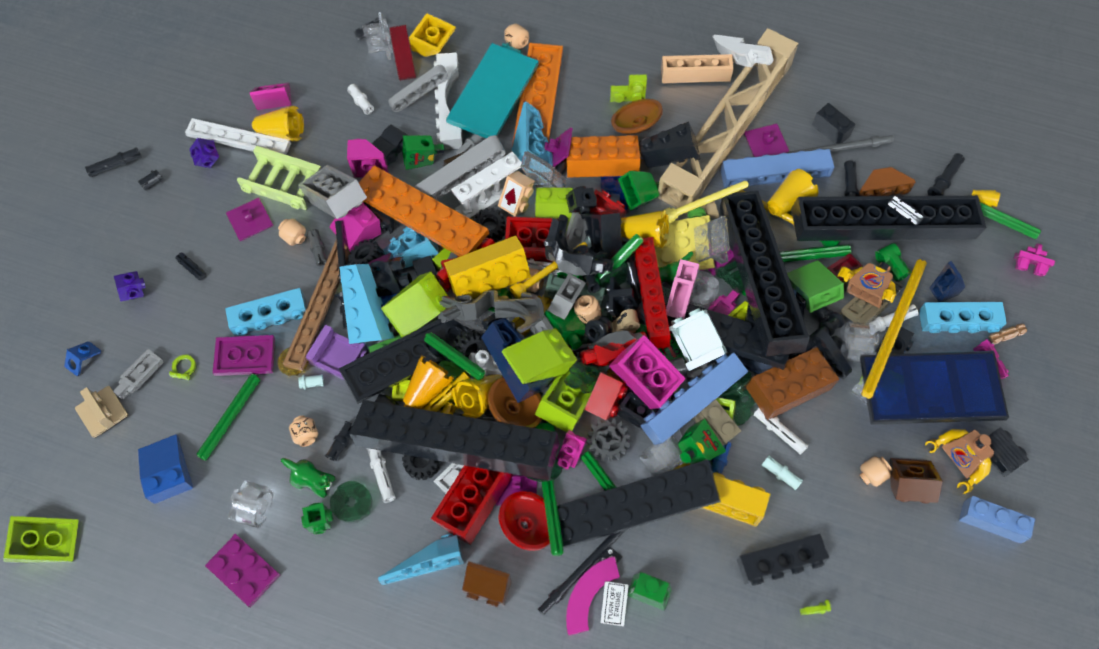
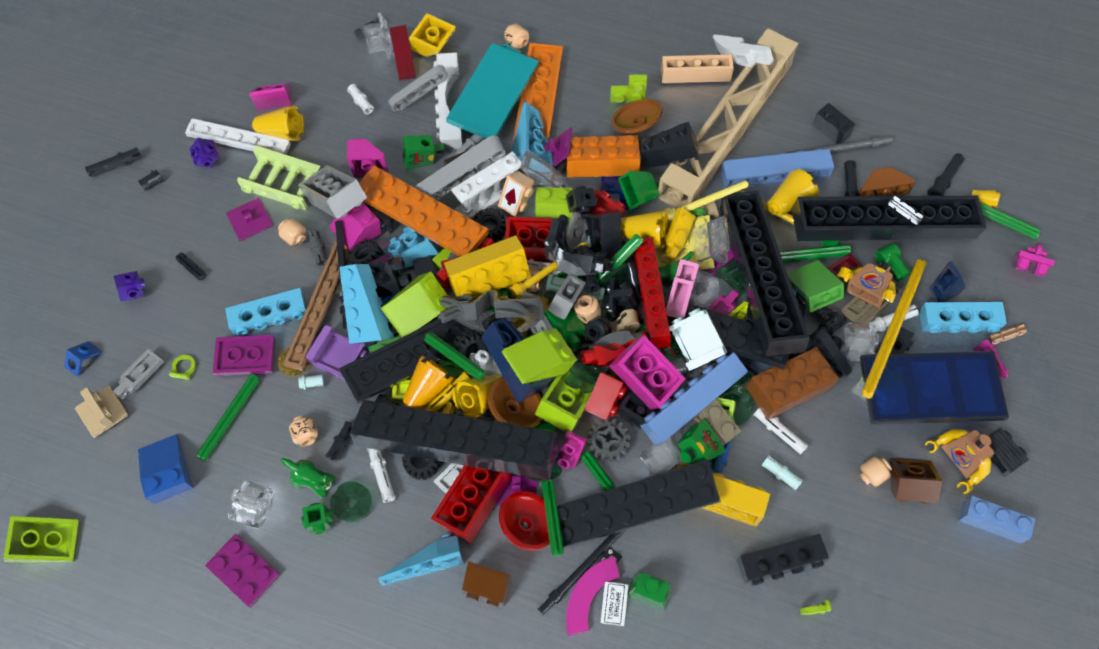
(390, 143): black brick -> none
(678, 232): none -> yellow hinge
(766, 141): magenta piece -> none

